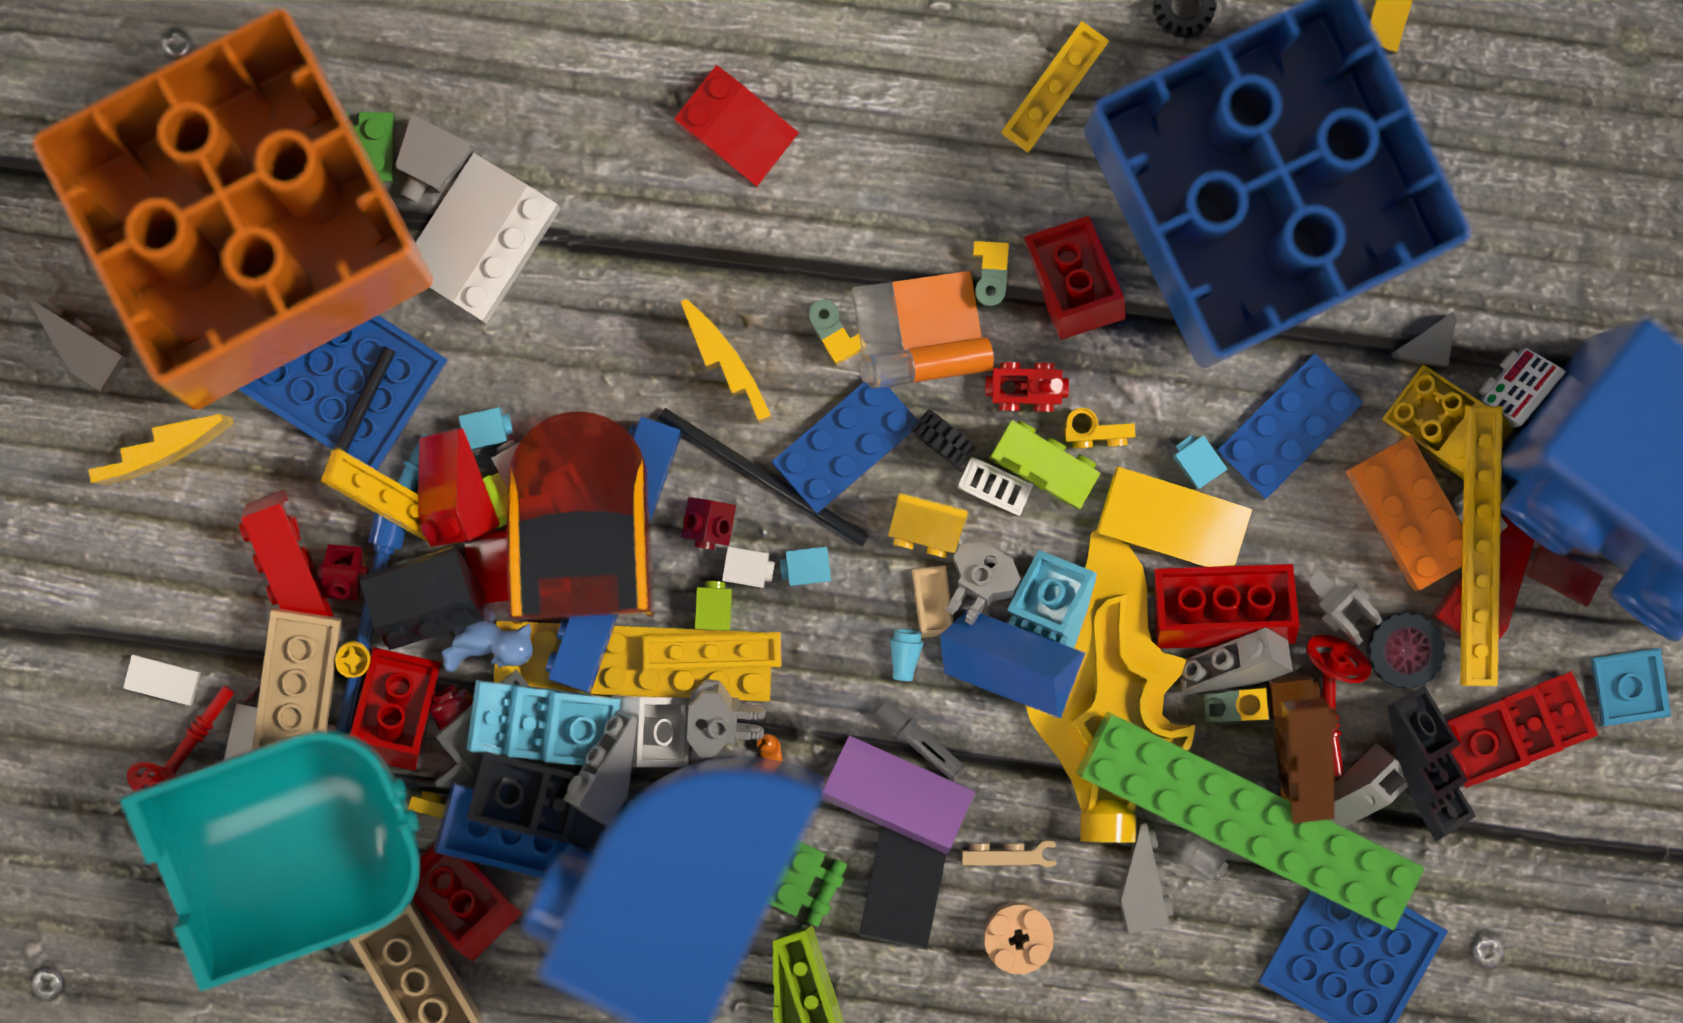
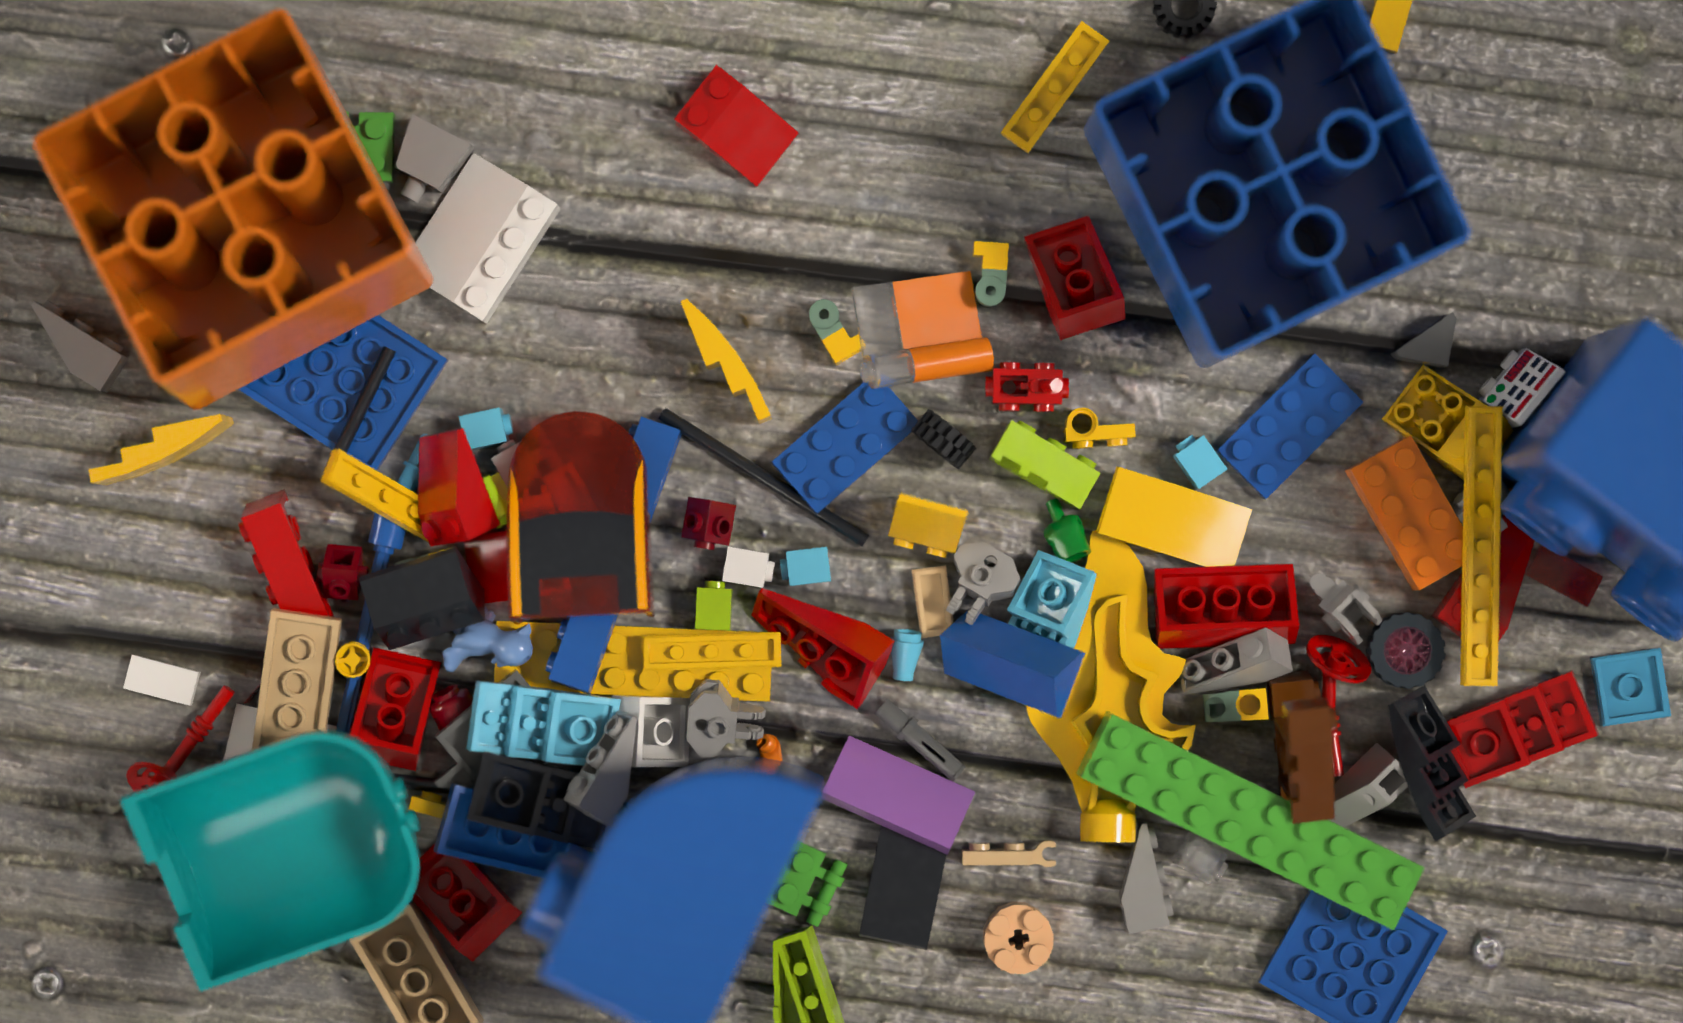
(835, 646): none -> red wedge
(969, 472): white slope -> none
(1065, 534): none -> green piece

